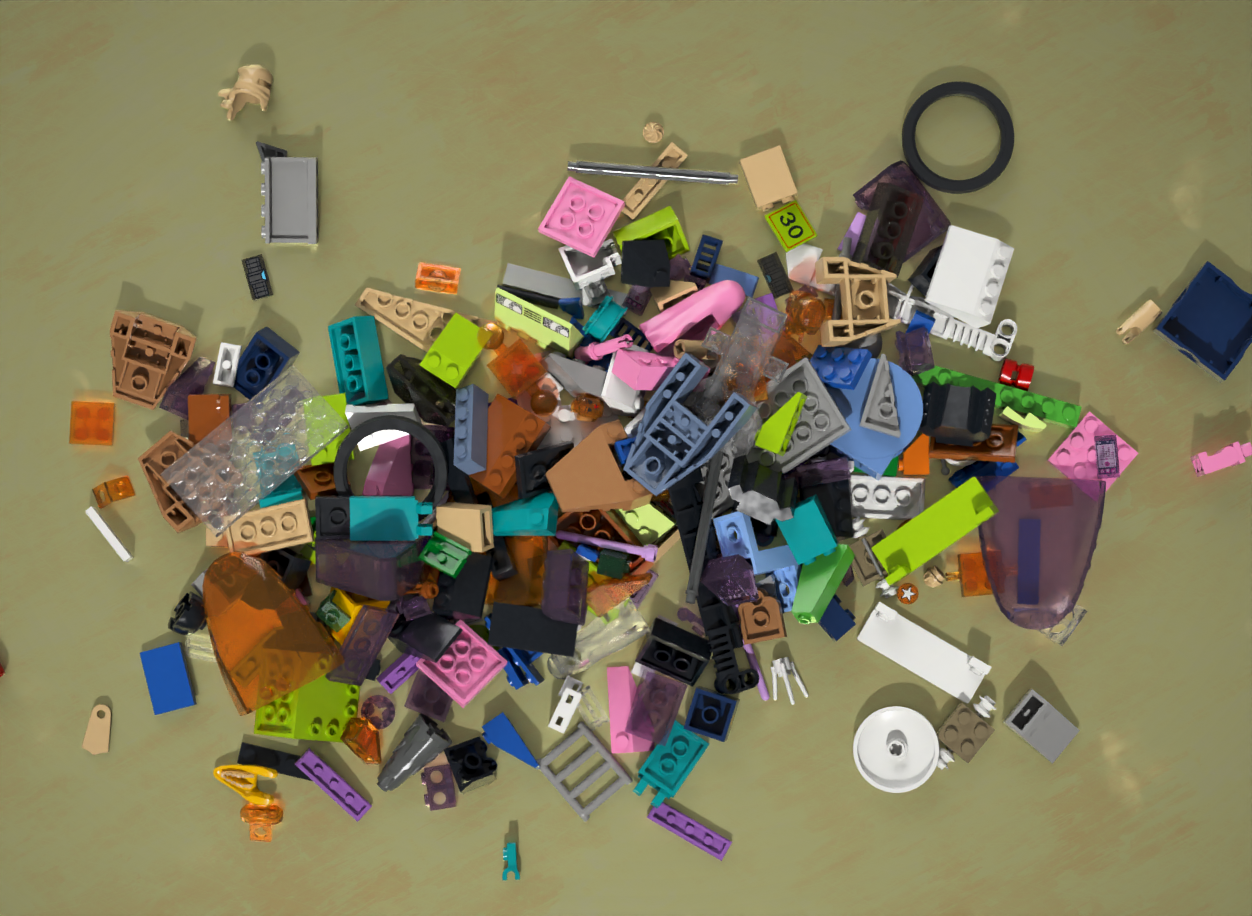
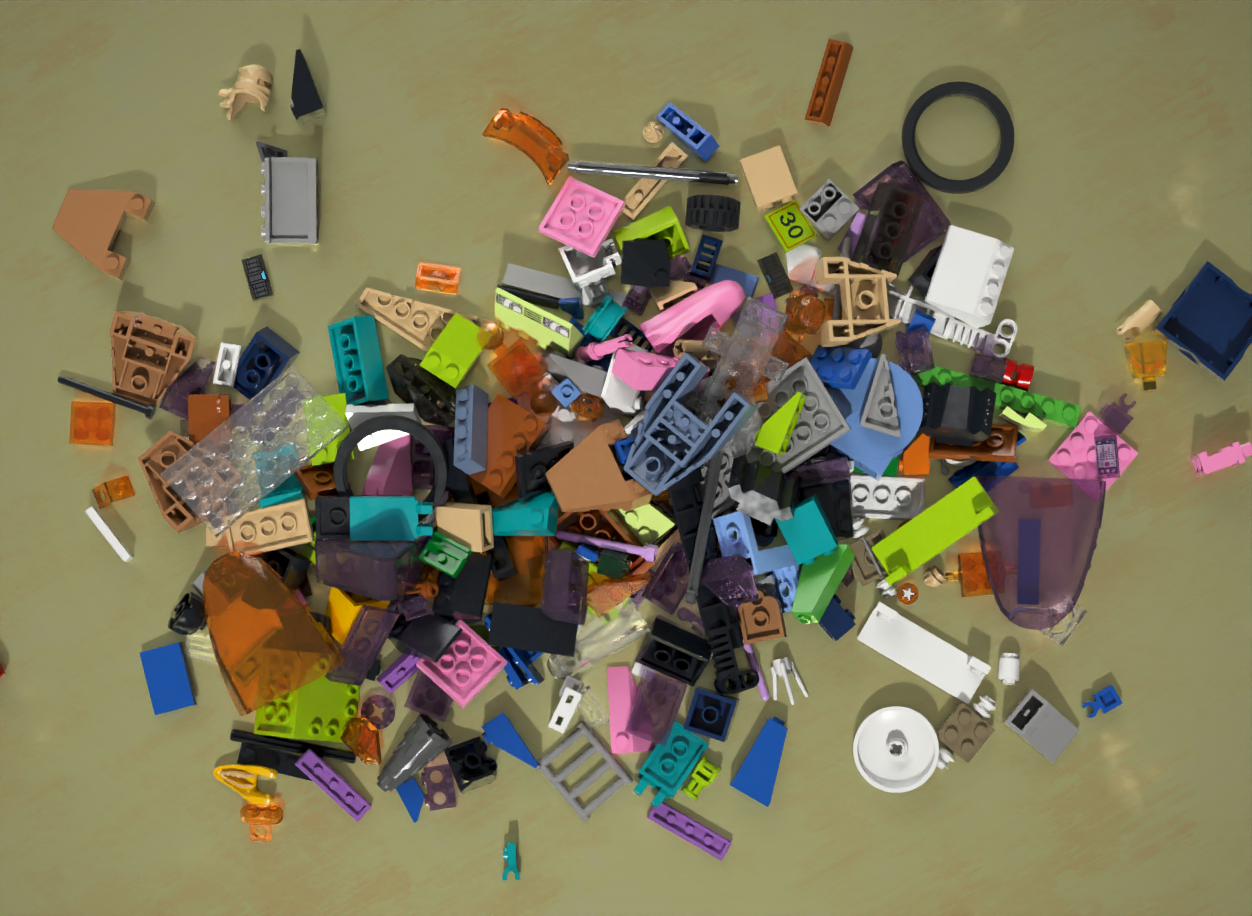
(92, 221): none -> medium nougat wedge
(98, 731): tan piece -> none
(149, 411): none -> black bar
(292, 746): none -> black axle
(305, 97): none -> black slope
(332, 613): clear green bracket -> none
(412, 797): none -> blue tile
(532, 139): none -> clear orange windscreen
(565, 391): none -> medium blue bracket
(669, 581): none -> clear purple slope
(688, 131): none -> blue slope
(701, 776): none -> lime connector
(713, 213): none -> black tyre
(760, 767): none -> blue slope
(828, 210): none -> light grey slope
(829, 82): none -> dark orange slope
(987, 368): none -> slope
(1009, 668): none -> white brick
(1105, 700): none -> blue plate
(1116, 416): none -> clear purple brick
(1147, 362): none -> clear yellow torso

